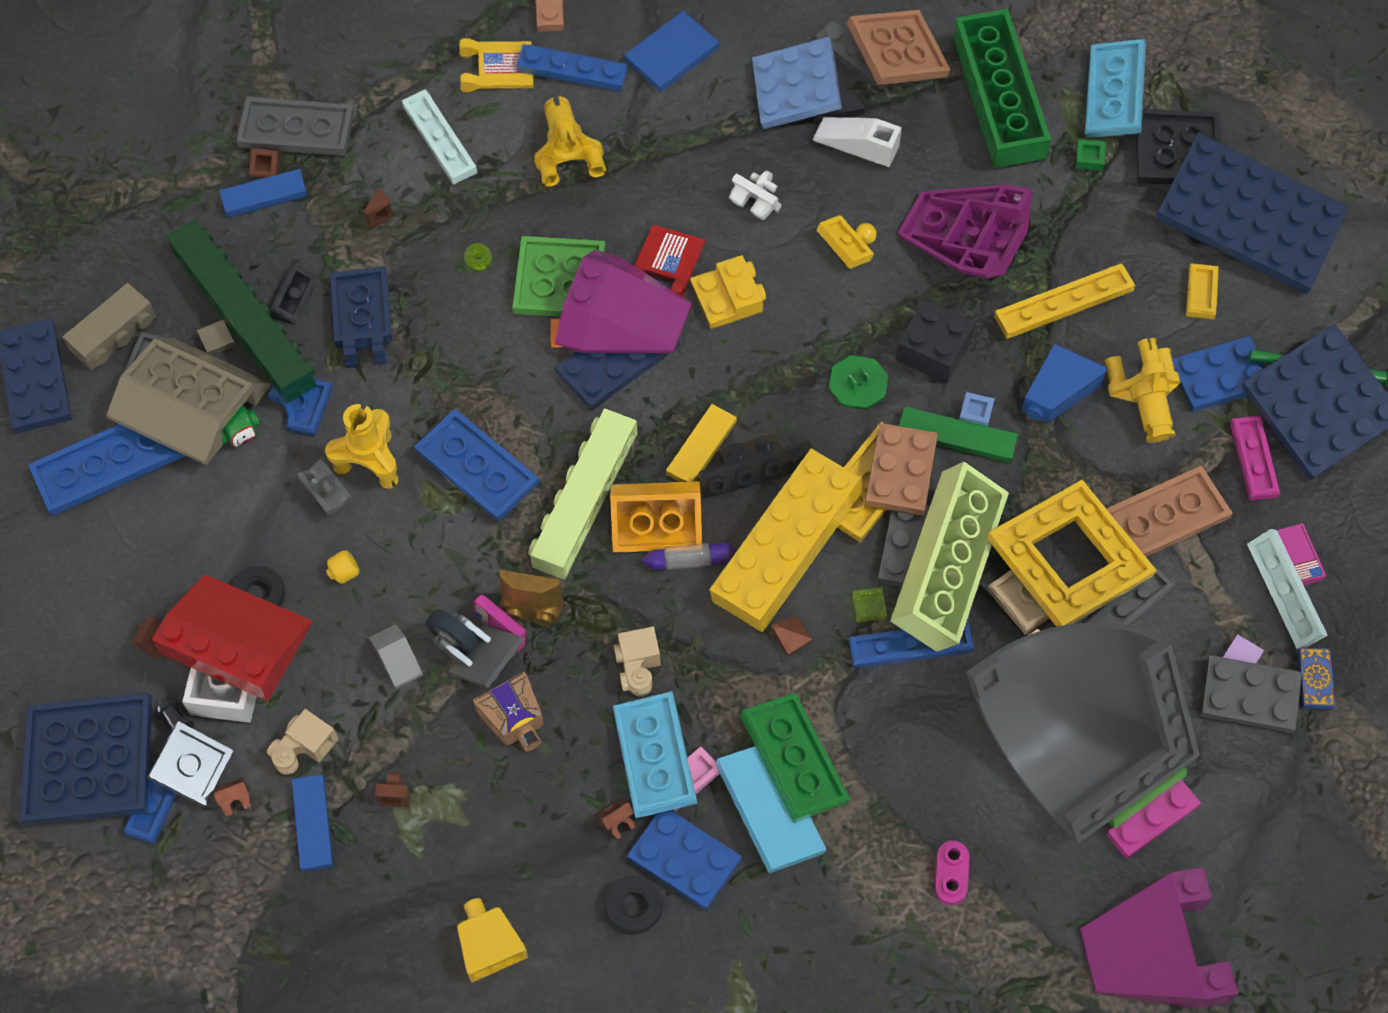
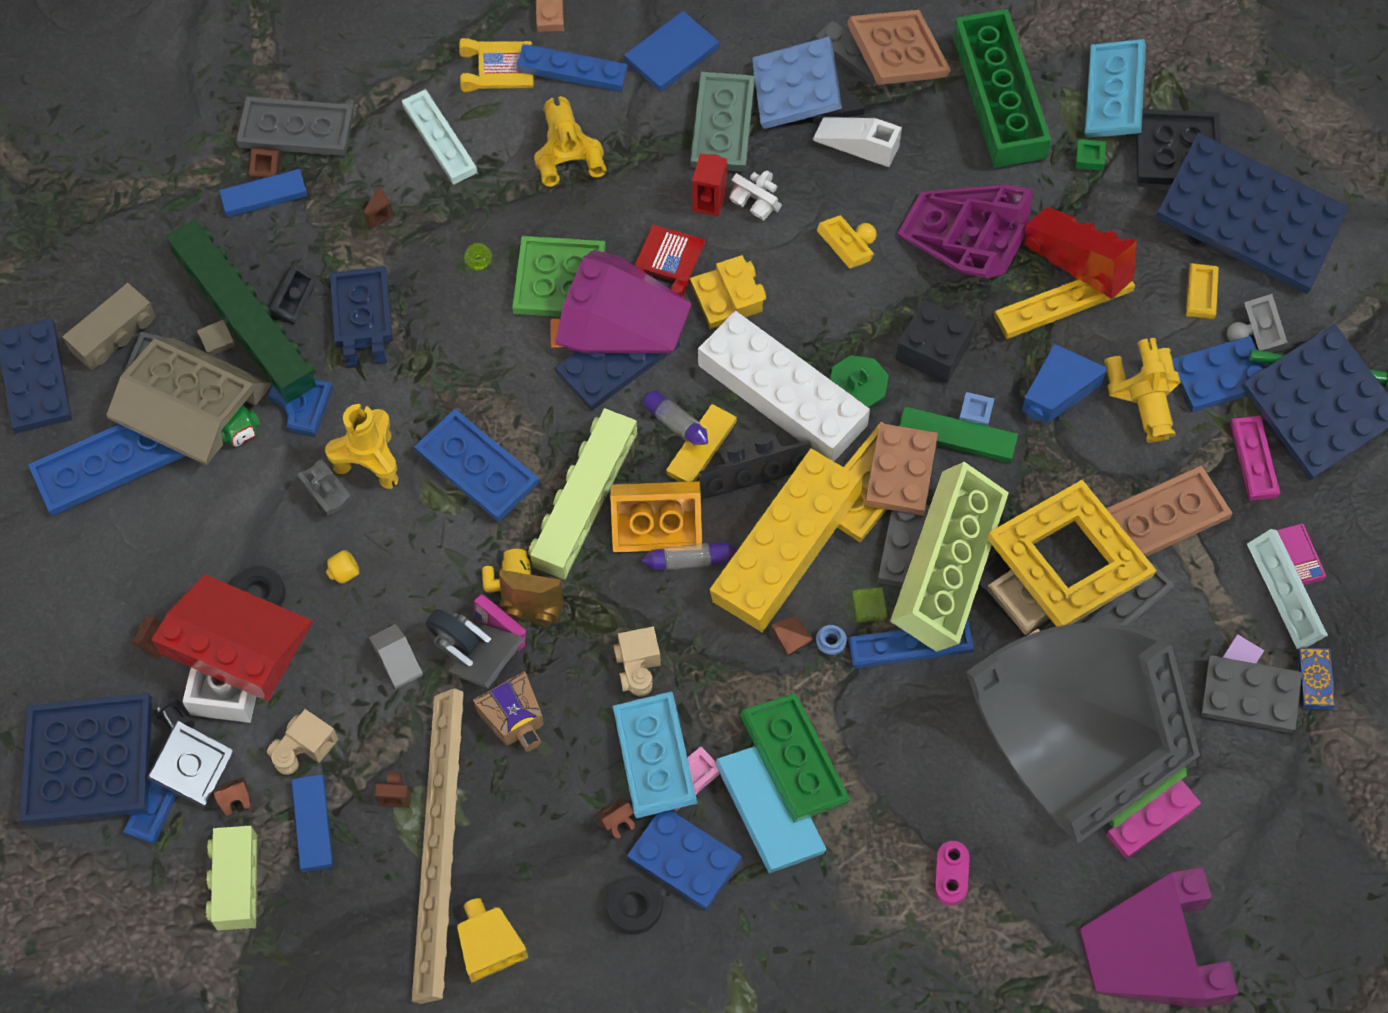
(232, 878): none -> yellowish green brick
(438, 848): none -> tan plate
(514, 561): none -> yellow piece
(676, 418): none -> piece
(709, 184): none -> red brick
(723, 118): none -> sand green plate
(783, 386): none -> white brick
(831, 631): none -> medium blue plate
(1083, 251): none -> red wedge
(1264, 325): none -> light grey plate

